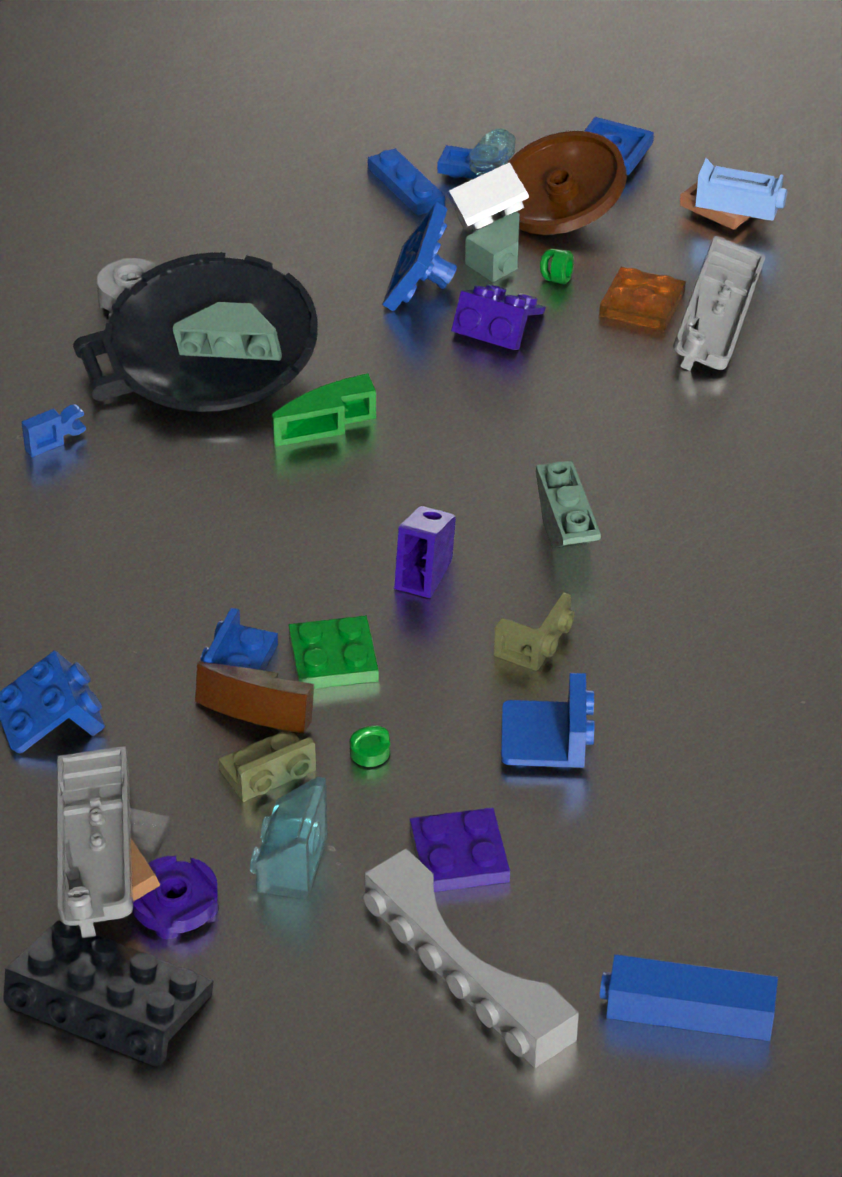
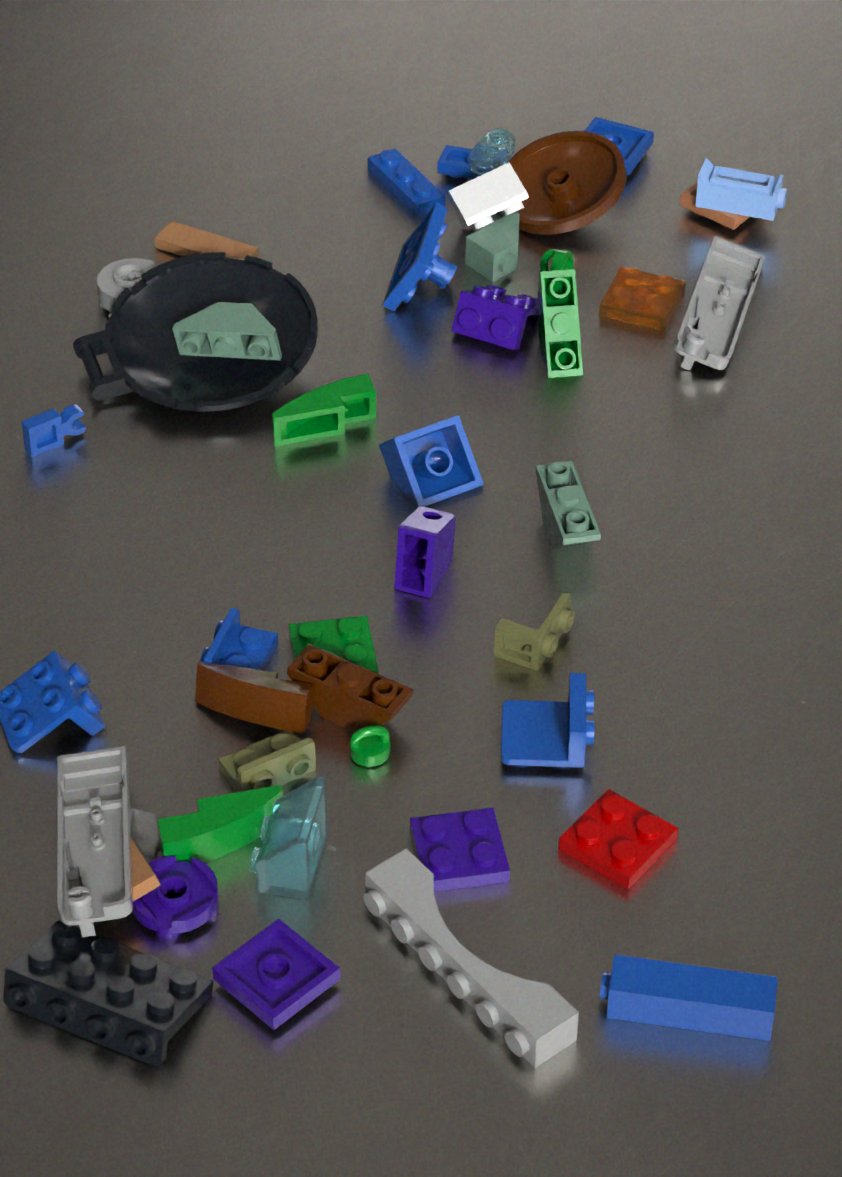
(188, 241): none -> medium nougat tile
(219, 826): none -> green slope
(276, 973): none -> dark purple plate
(347, 691): none -> reddish brown slope
(432, 462): none -> blue slope
(559, 323): none -> slope
(618, 839): none -> red plate

